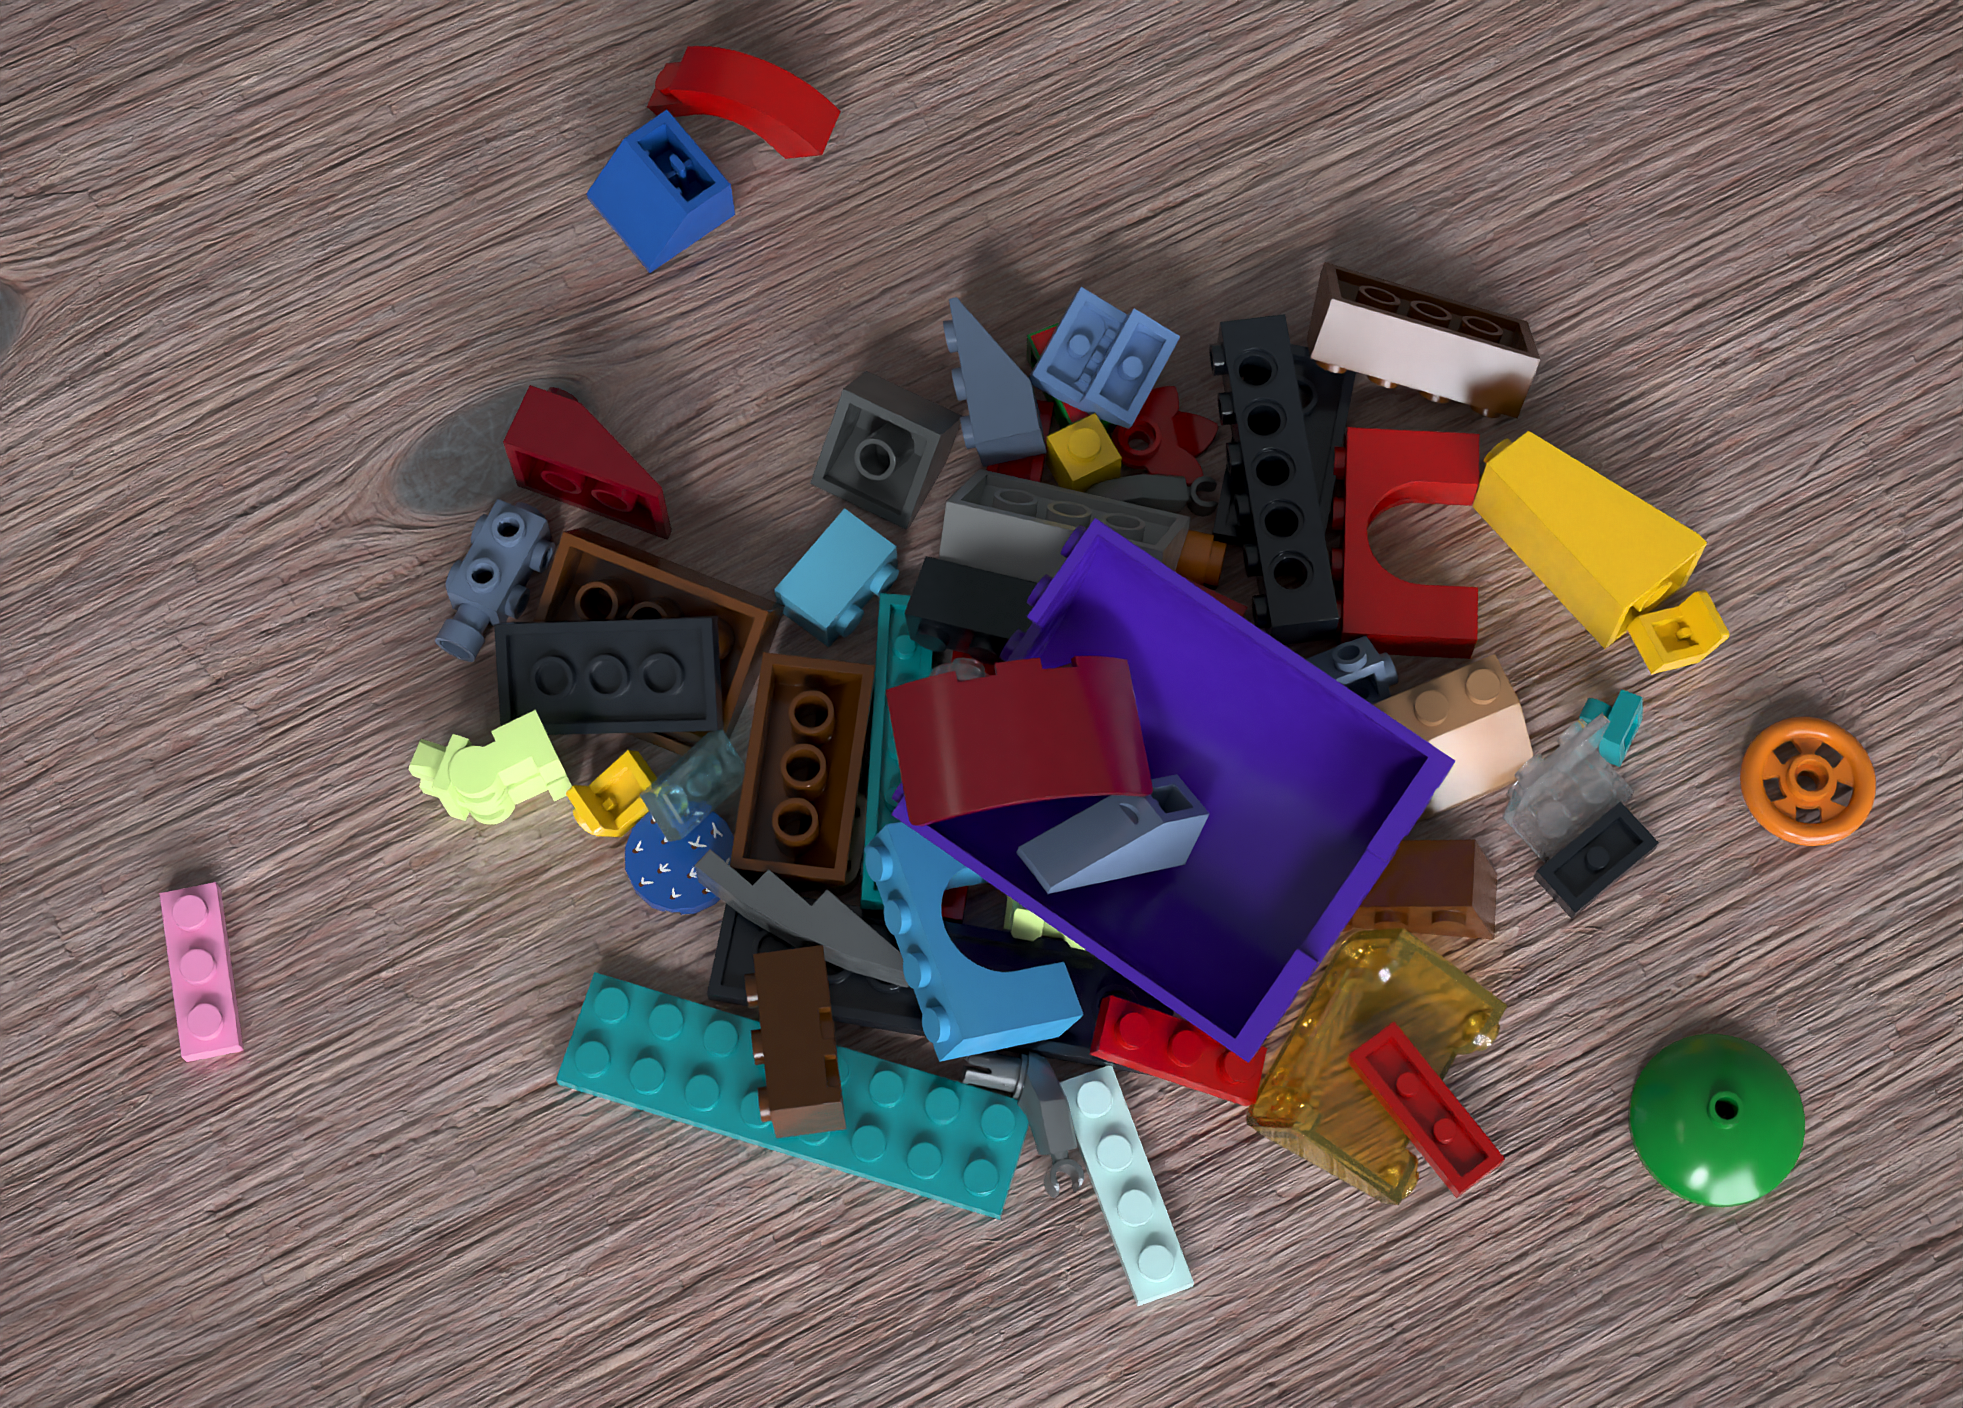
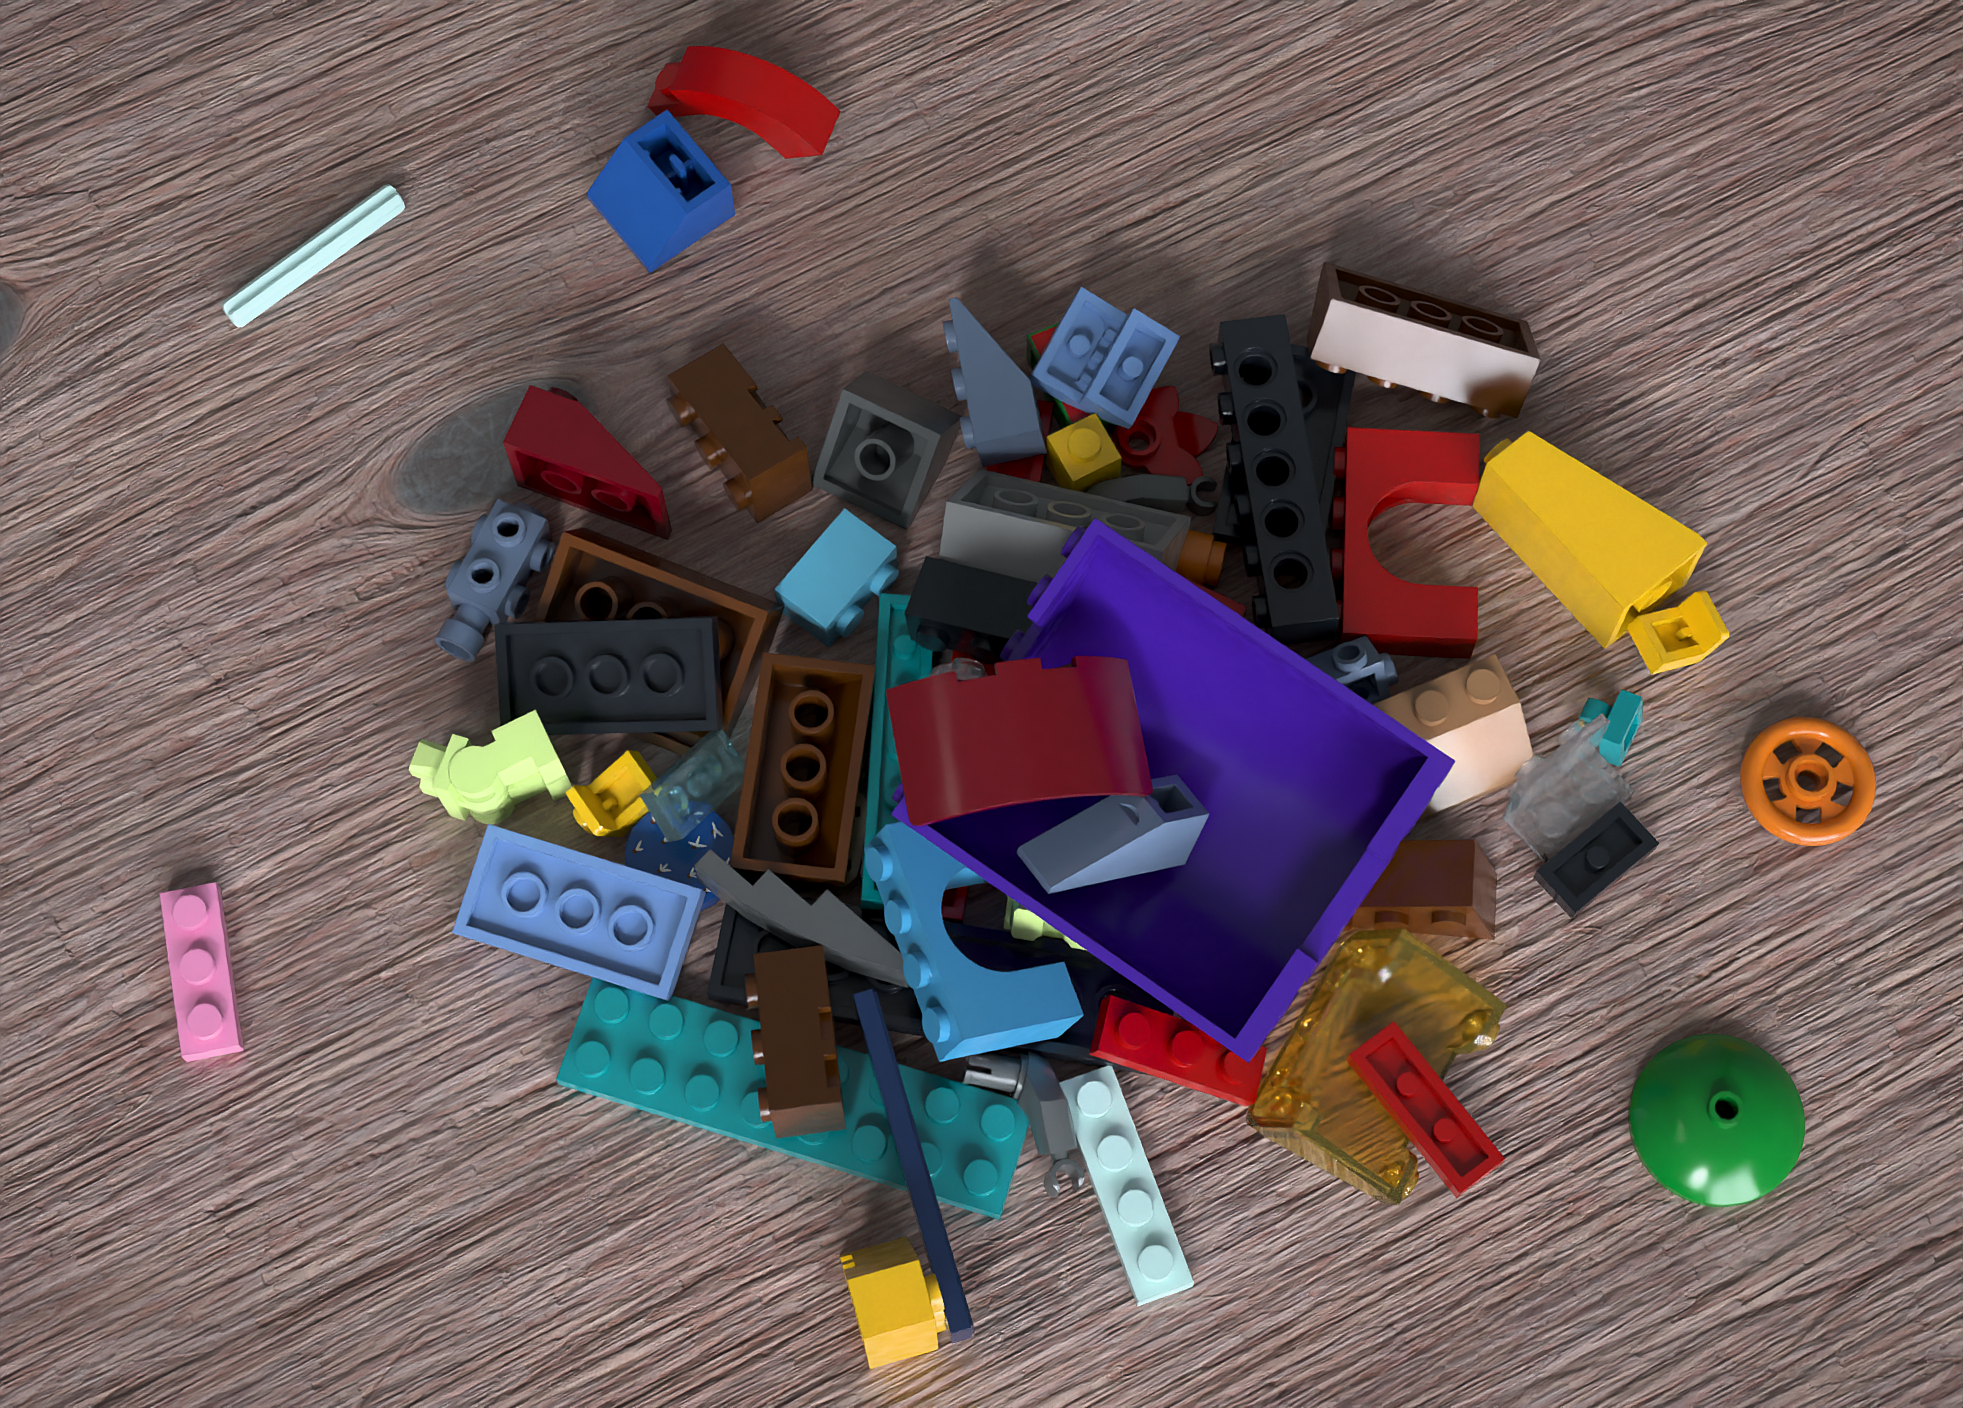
(313, 255): none -> light aqua axle
(579, 912): none -> medium blue plate
(739, 434): none -> reddish brown wedge
(893, 1301): none -> yellow wedge
(913, 1164): none -> dark blue tile

